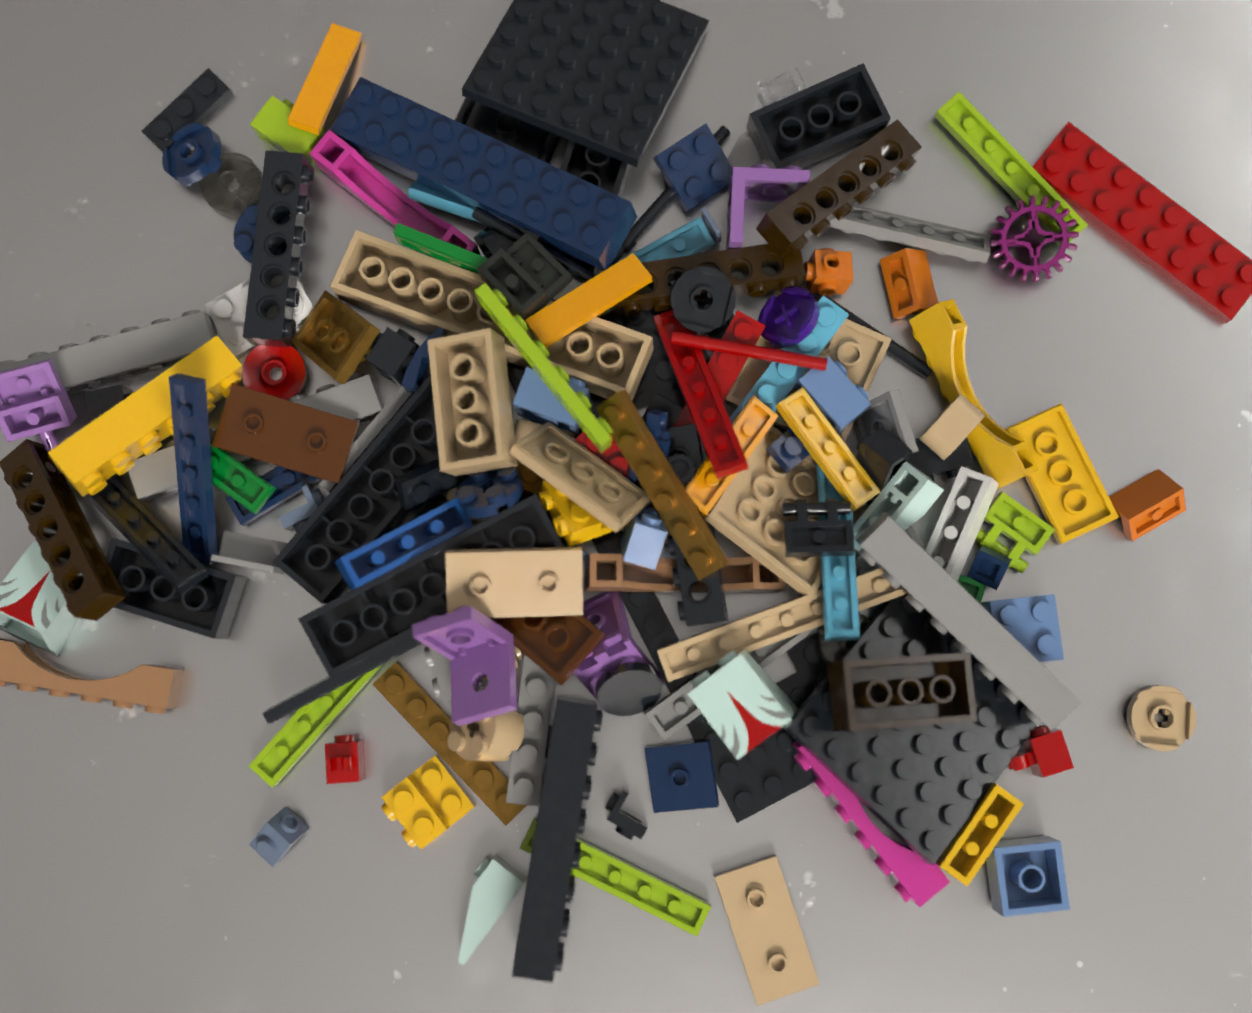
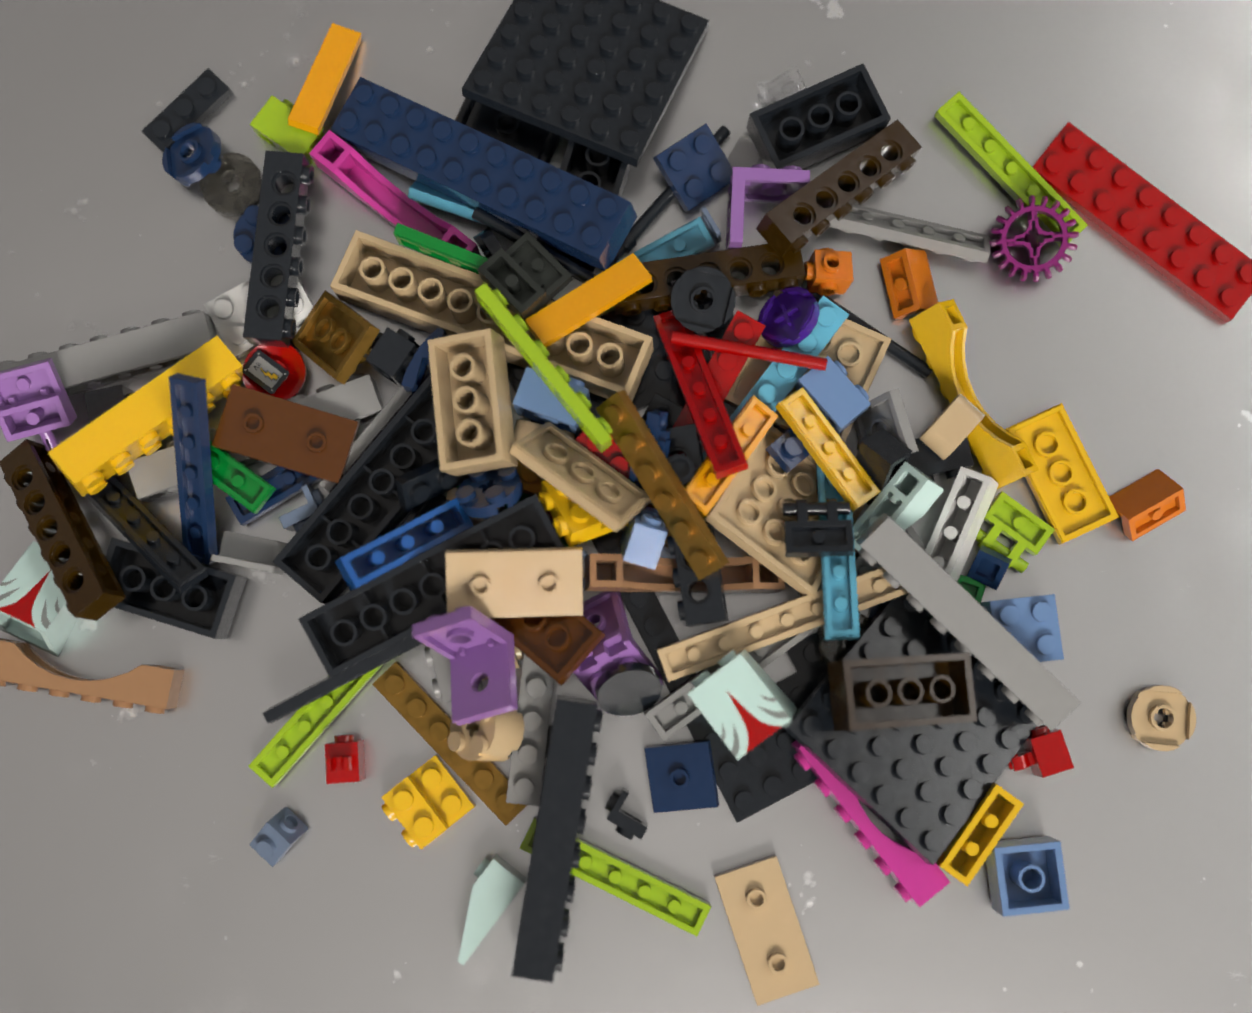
(265, 372): none -> sticker

